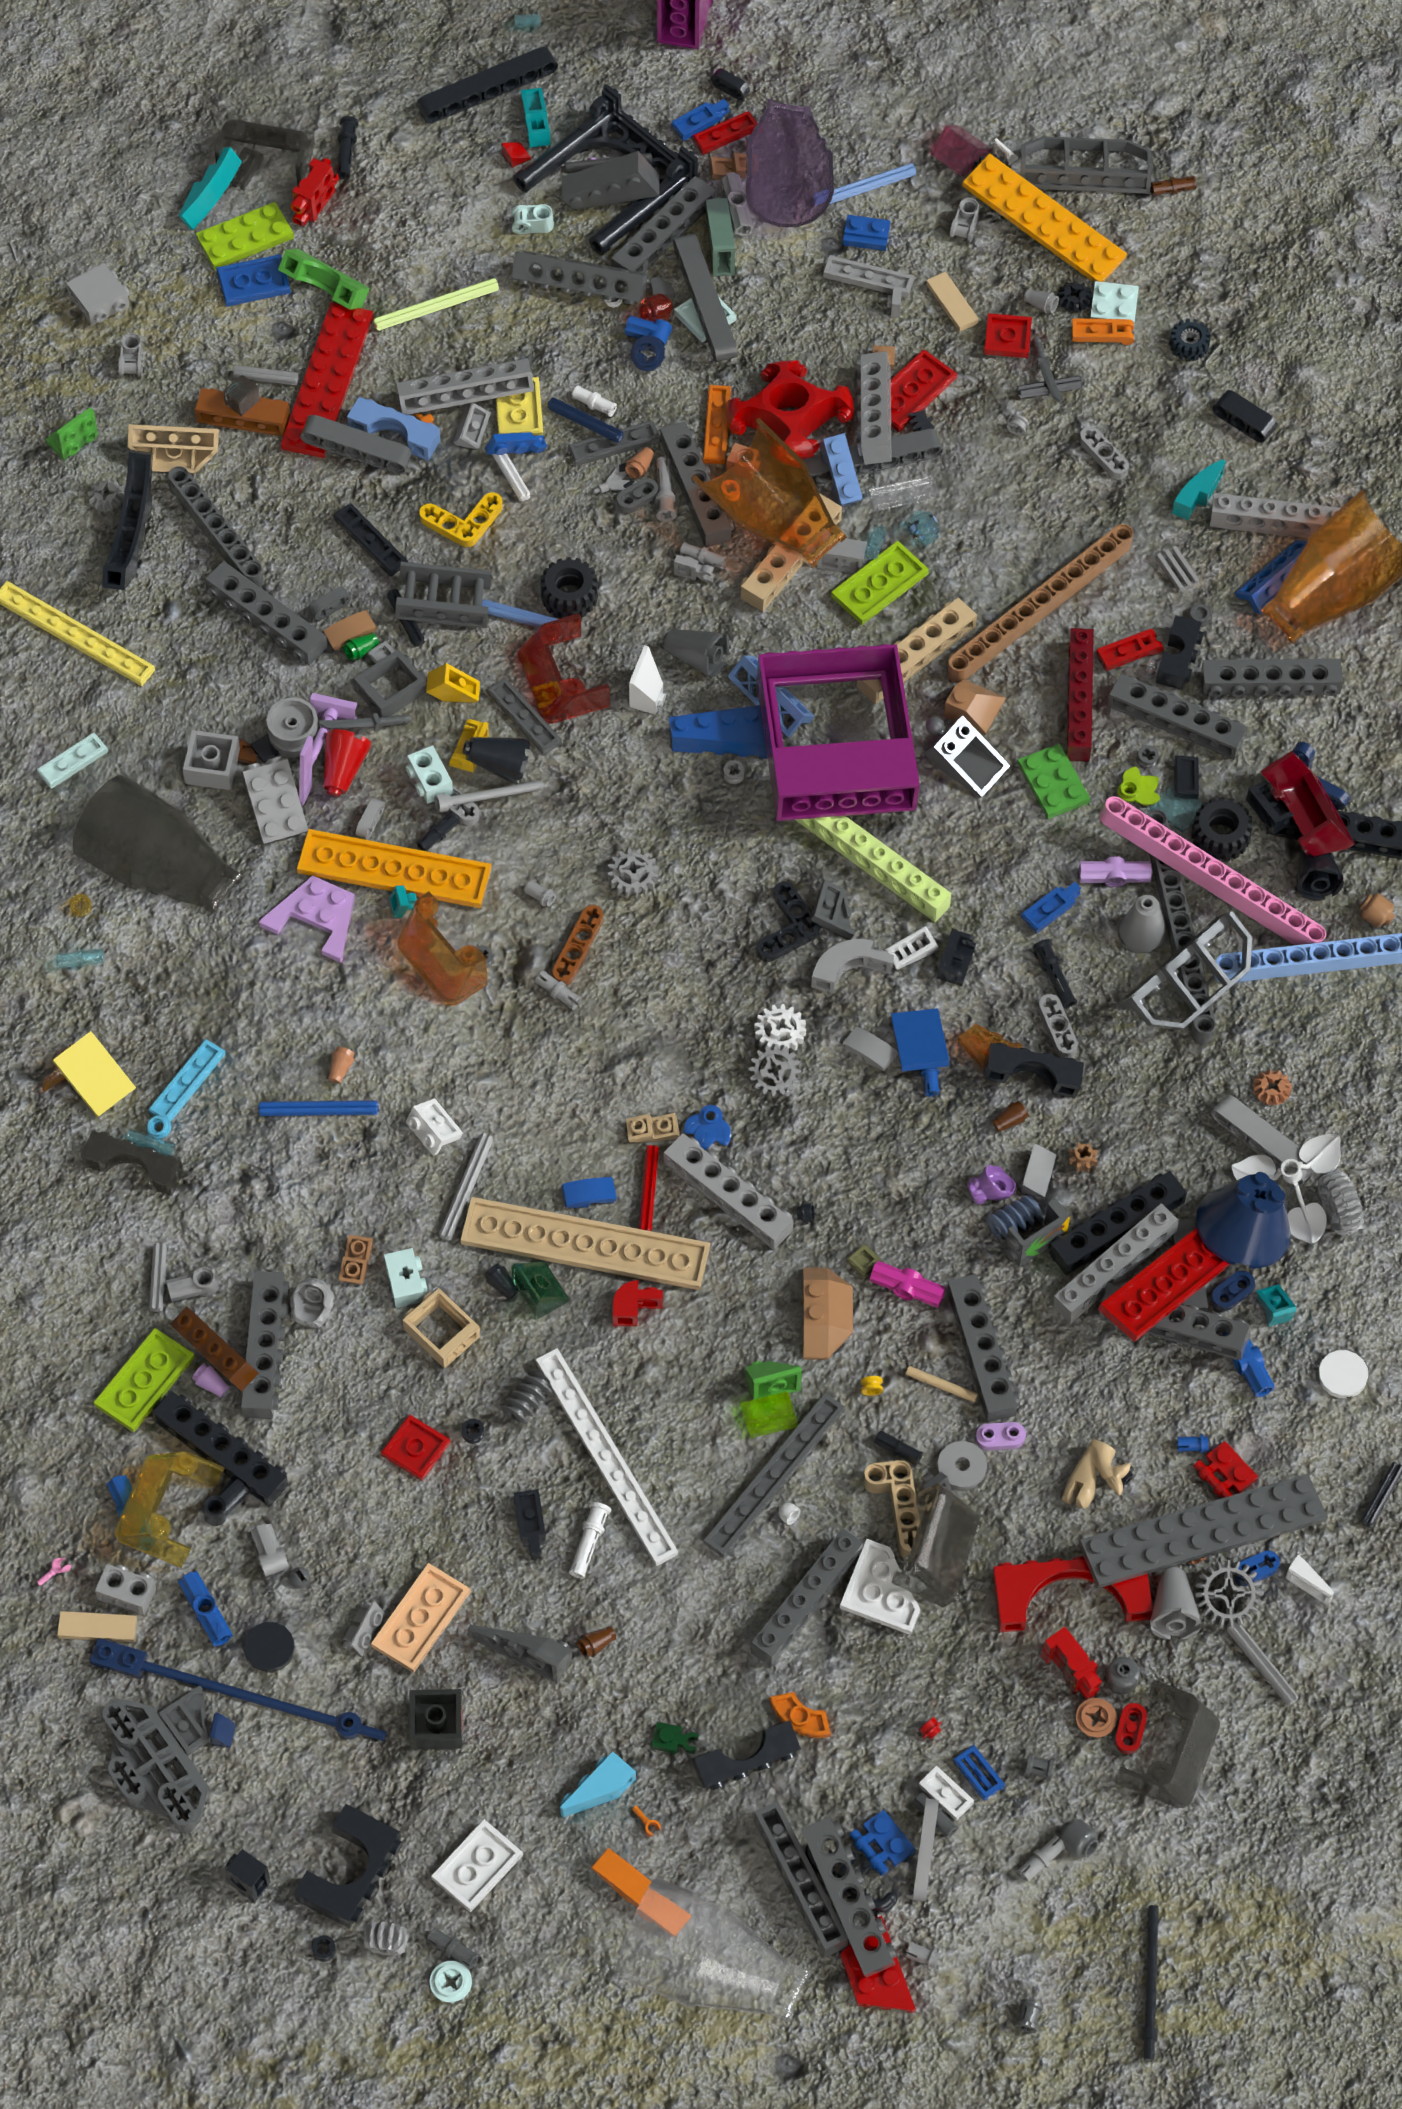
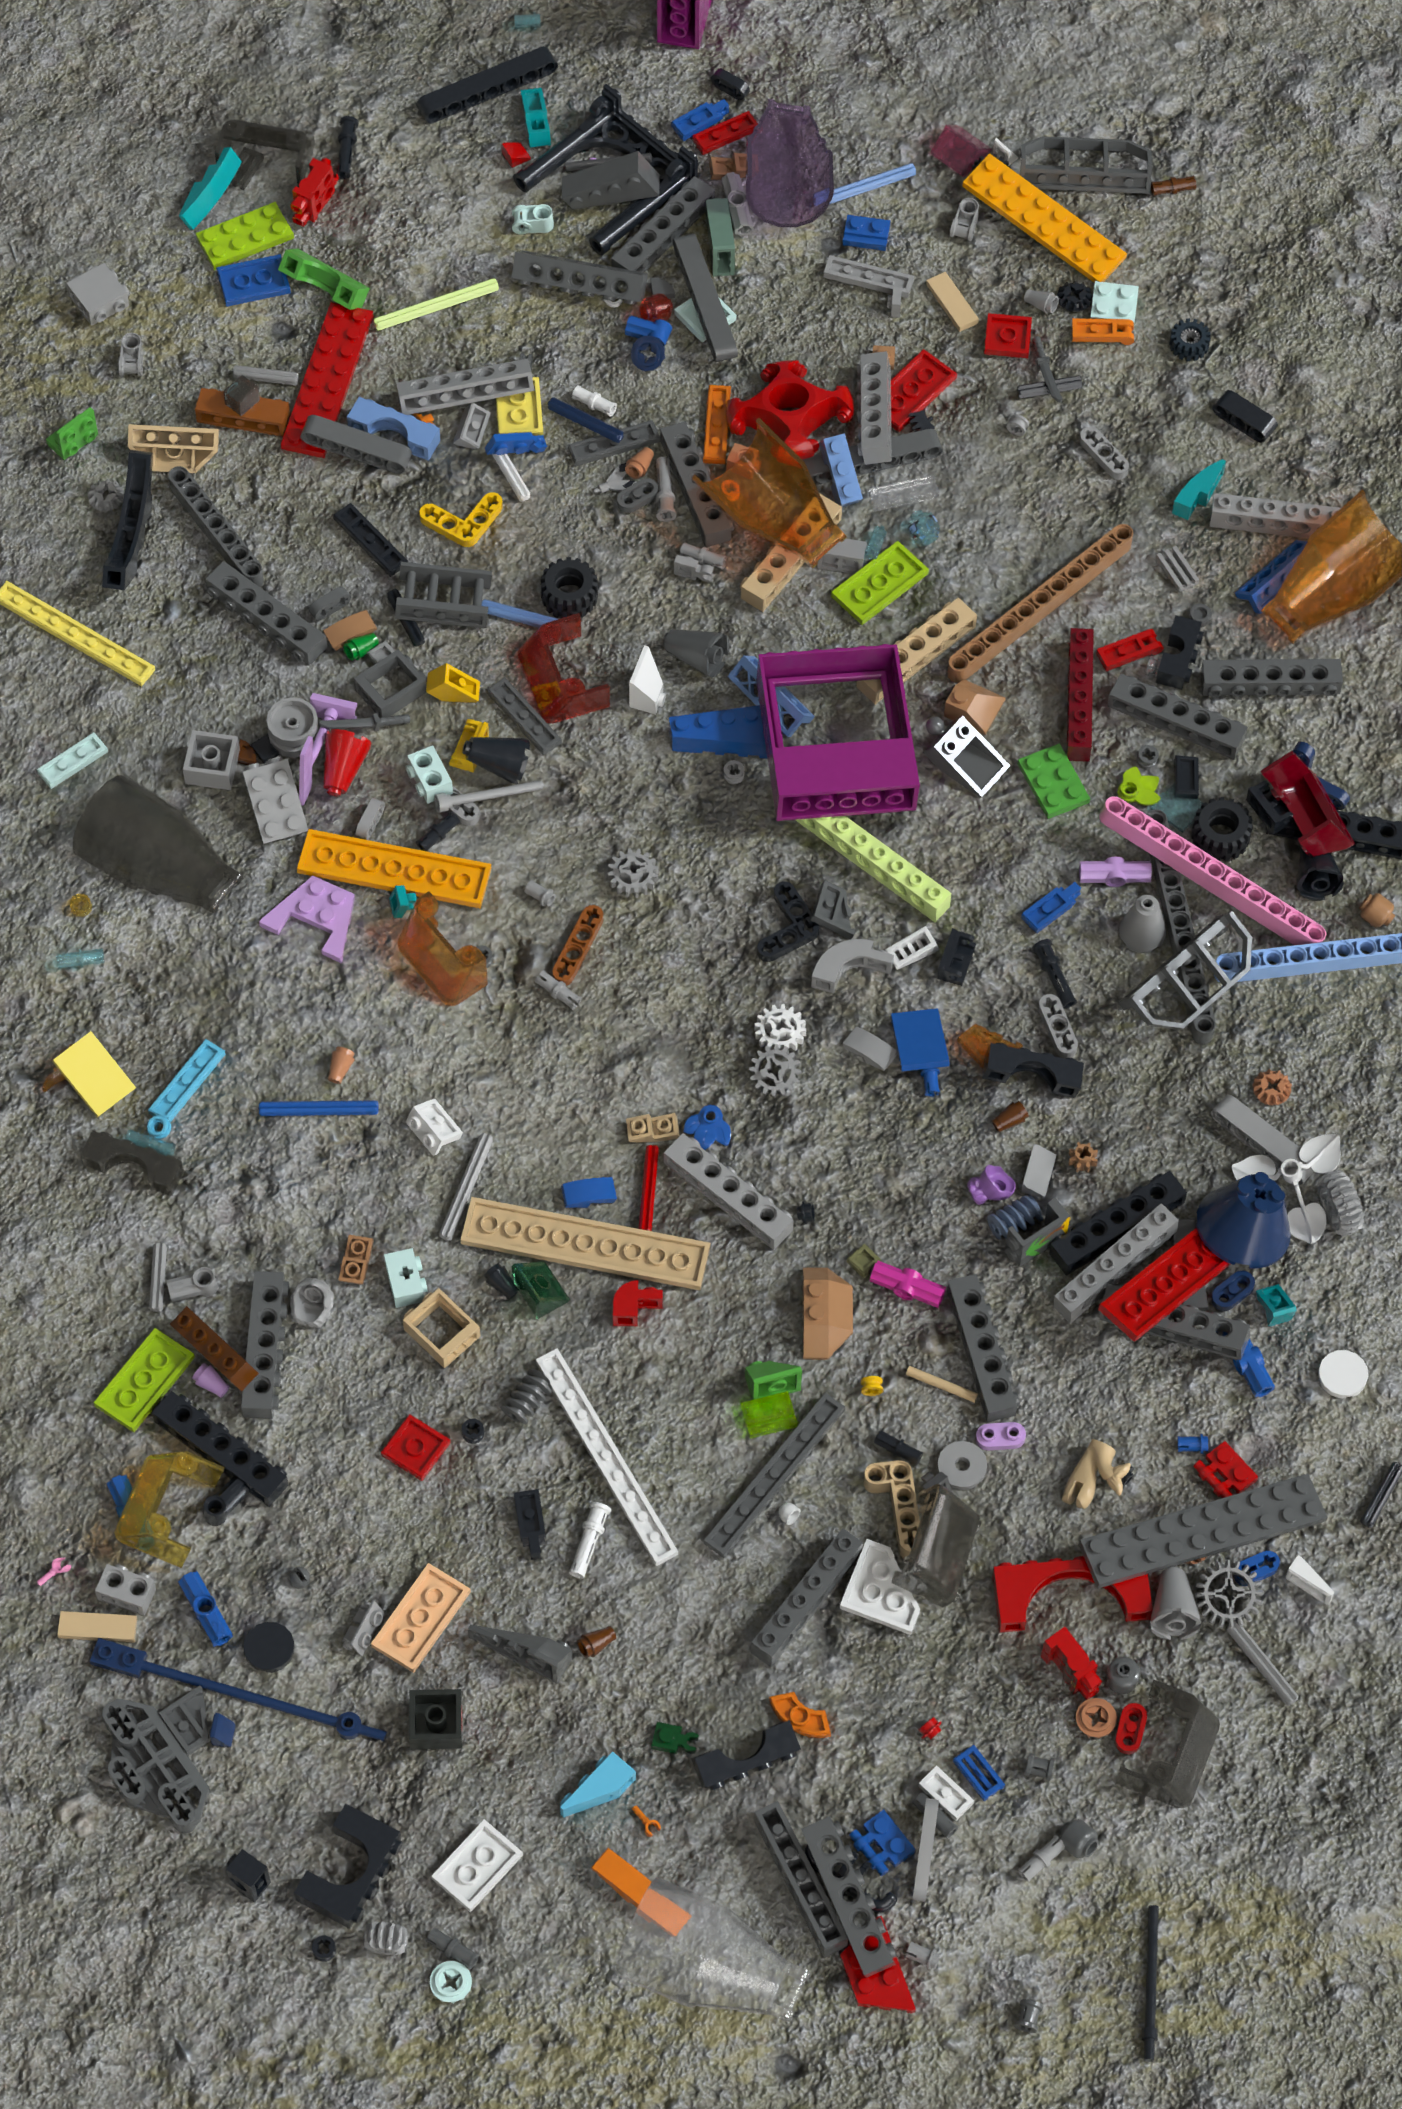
(270, 1553): light grey piece -> none

